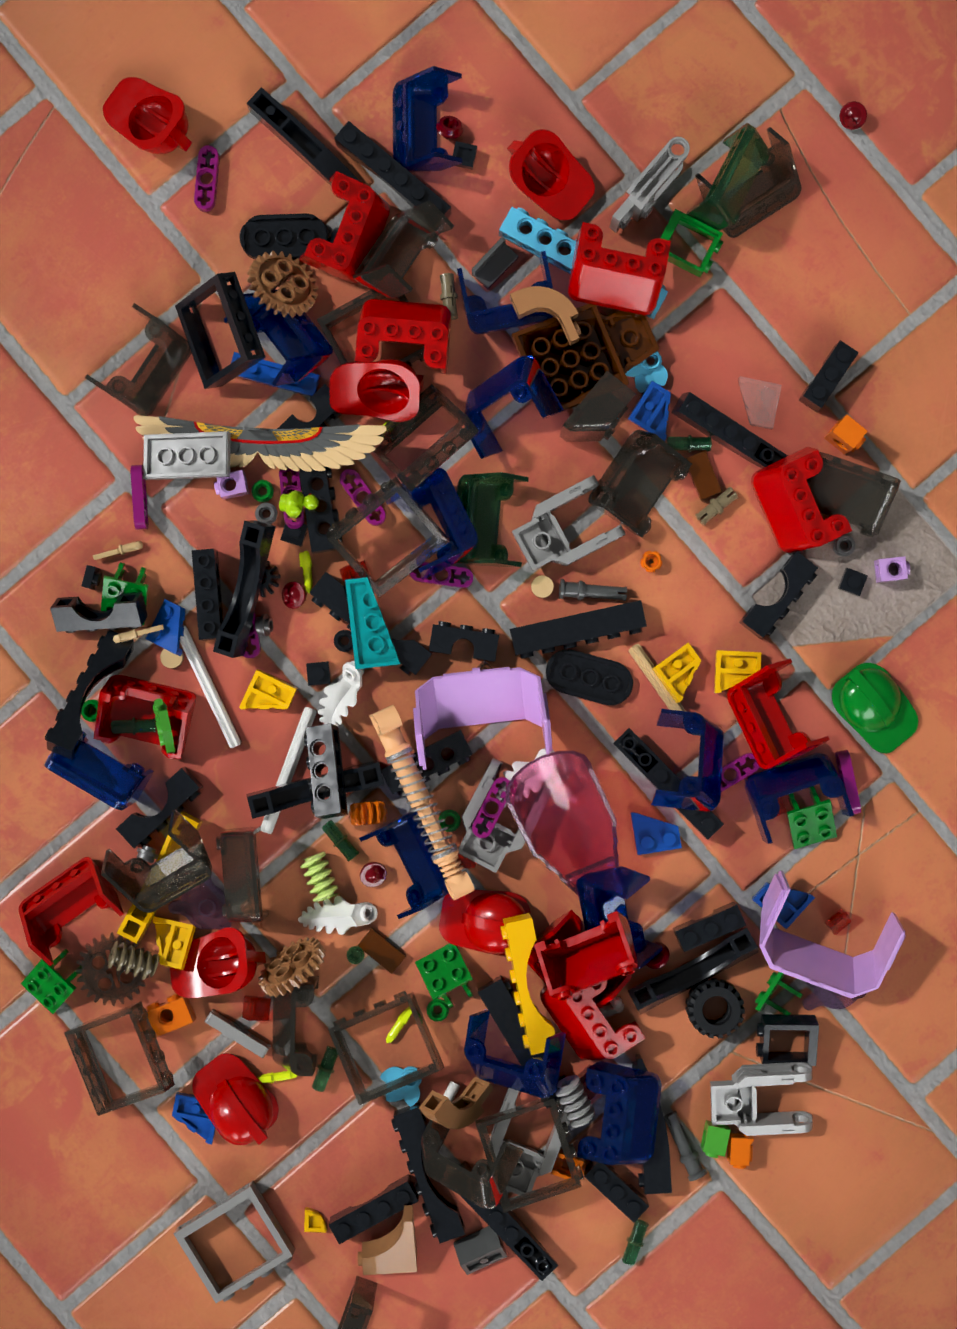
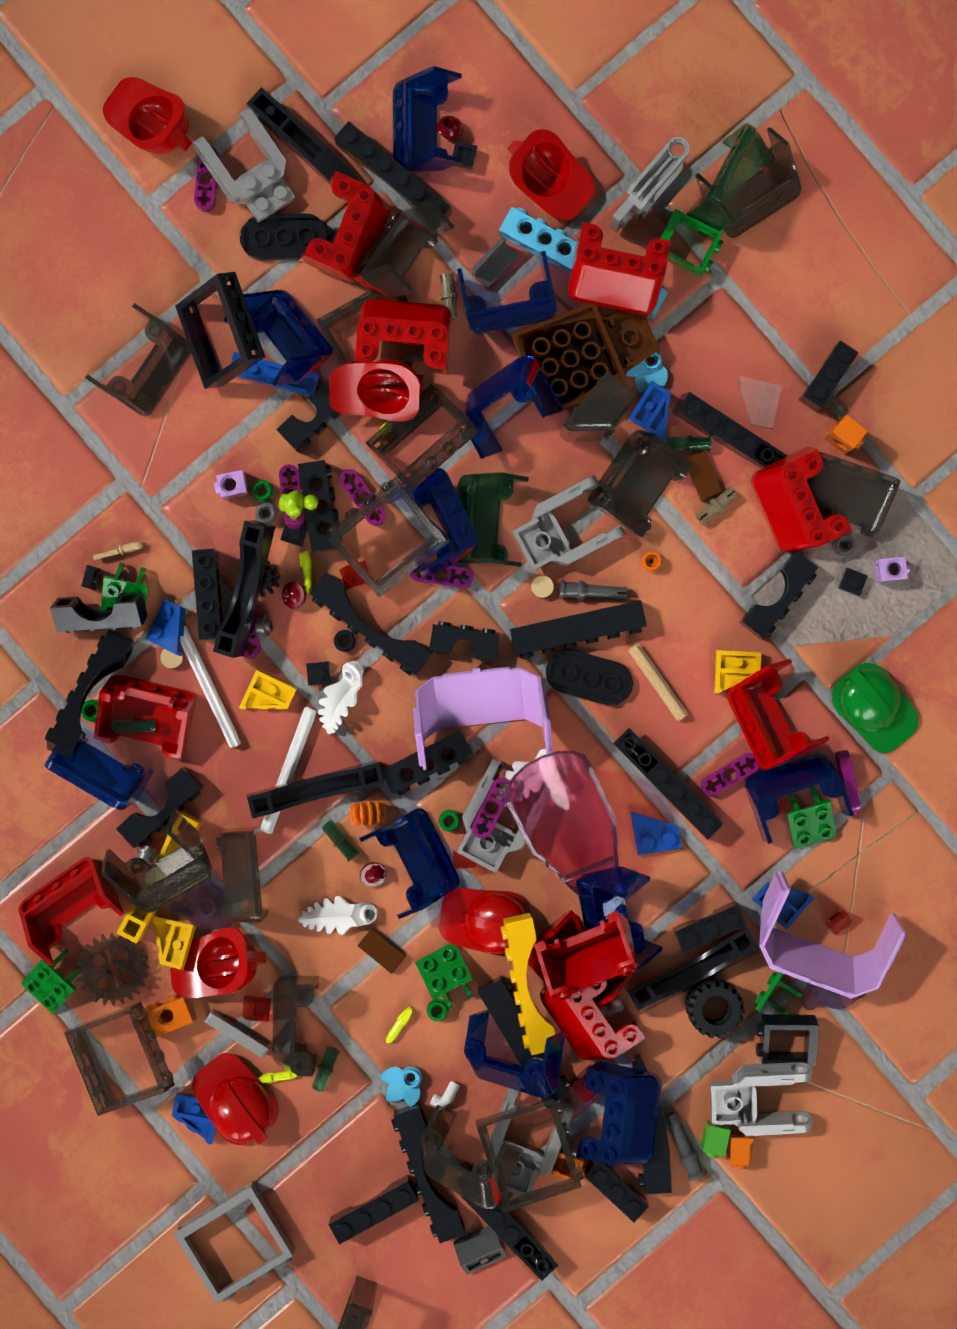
(130, 635): tan piece -> none
(133, 960): dark tan piece -> none
(139, 497): magenta beam -> none
(163, 725): bright green plate -> none
(187, 455): light grey tile -> none
(260, 187): none -> light grey plate
(281, 448): piece -> none
(291, 967): medium nougat gear -> none
(292, 296): medium nougat gear -> none
(314, 1221): yellow tile -> none
(319, 877): yellowish green piece -> none
(334, 780): brick -> none
(349, 1065): clear smoke window -> none
(355, 955): clear green axle -> none
(368, 629): teal wing -> none
(392, 1252): medium nougat arch -> none
(398, 754): light nougat piece -> none
(461, 1111): medium nougat arch -> none
(550, 301): medium nougat arch -> none
(576, 1101): light grey piece -> none
(635, 1241): clear green axle -> none
(660, 959): dark red hat -> none
(678, 670): yellow wing -> none
(695, 792): clear blue windscreen -> none
(853, 115): dark red hat -> none

